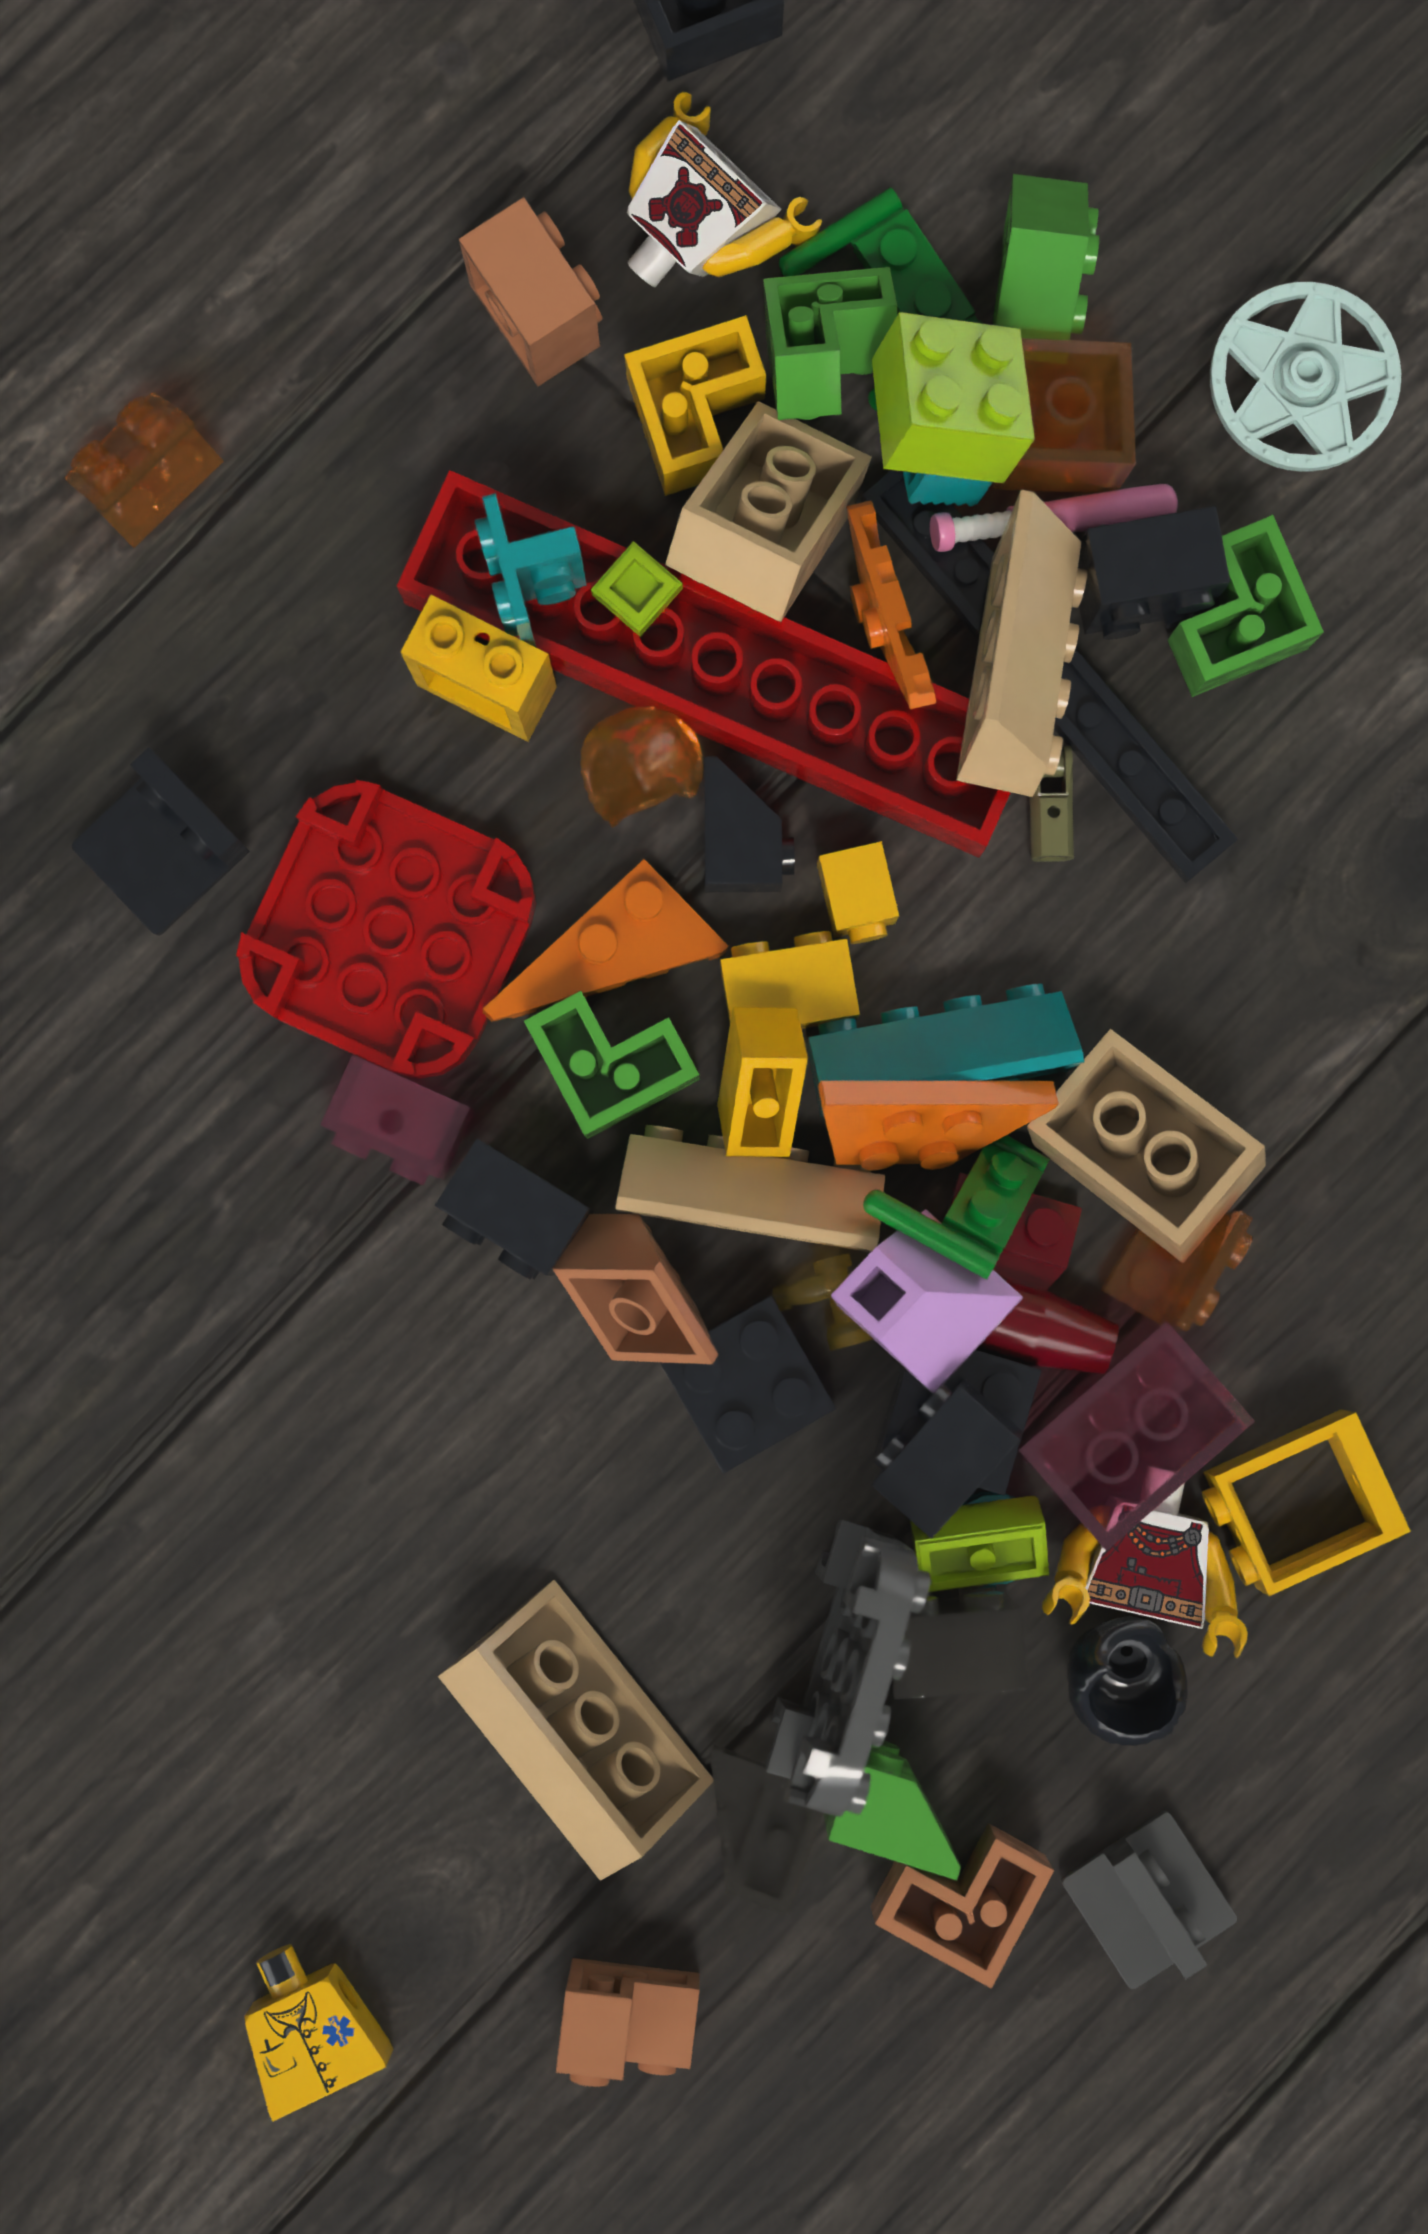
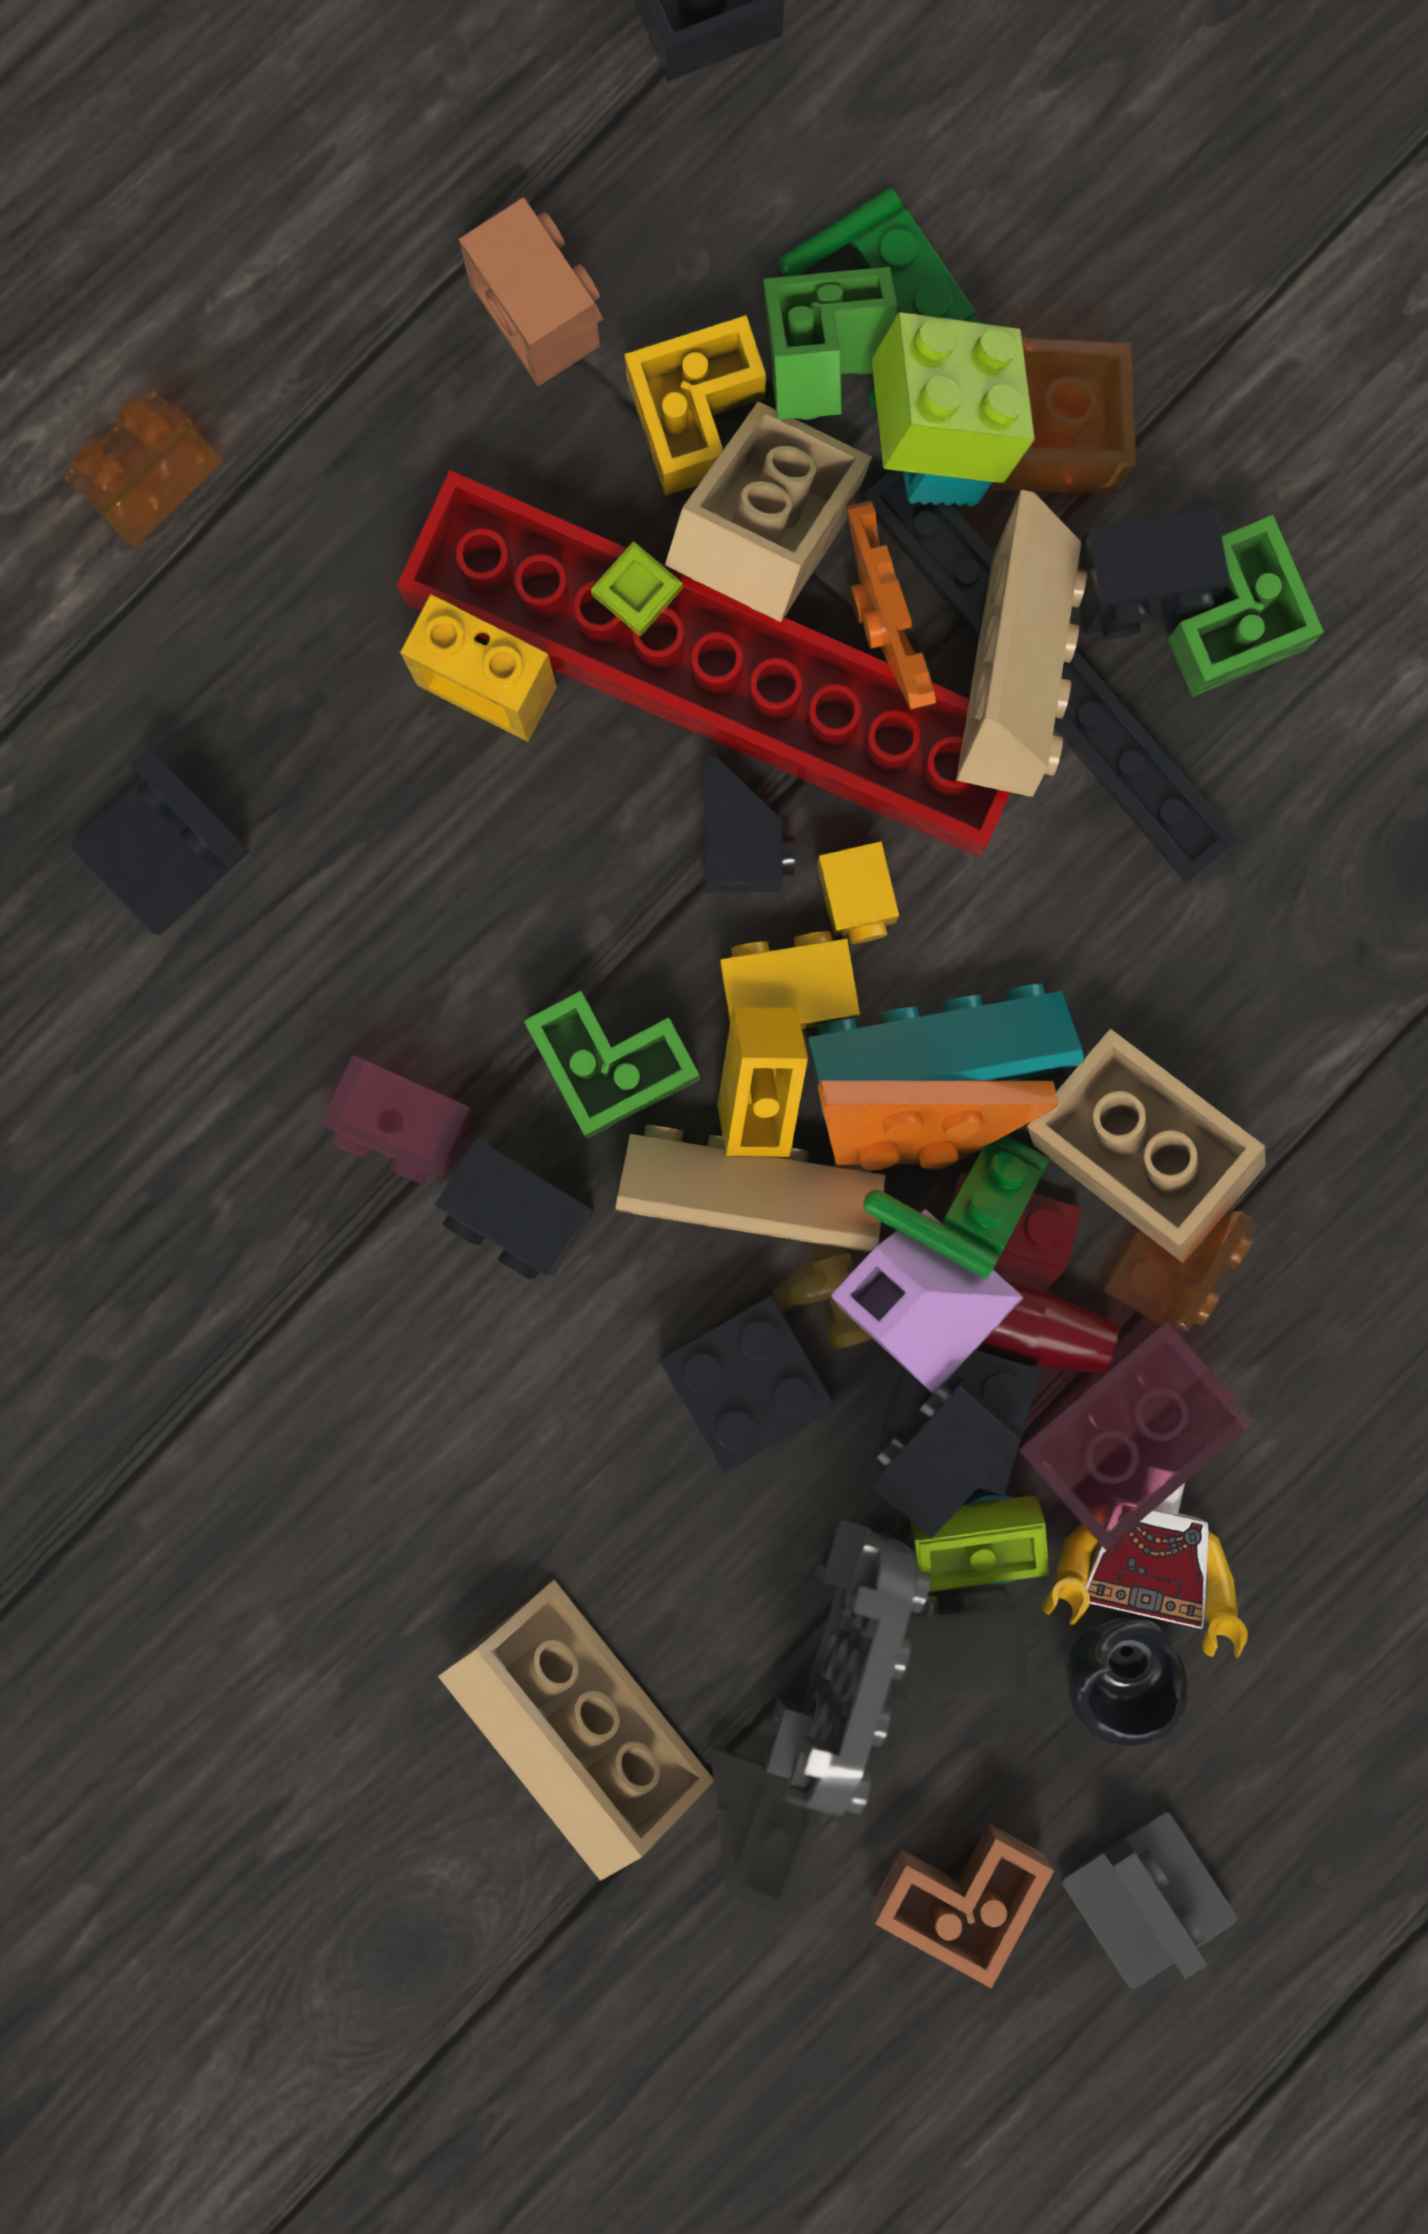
(310, 2033): yellow torso -> none
(387, 930): red tile -> none
(532, 568): teal bracket -> none
(626, 936): orange wing -> none
(626, 2016): nougat brick -> none
(632, 1293): nougat slope -> none
(639, 762): clear orange piece -> none
(702, 205): torso -> none
(896, 1818): bright green slope -> none
(1044, 254): bright green brick -> none
(1053, 816): olive bar -> none
(1075, 512): bright pink piece -> none
(1305, 376): light aqua wheel -> none
(1366, 1481): yellow window -> none

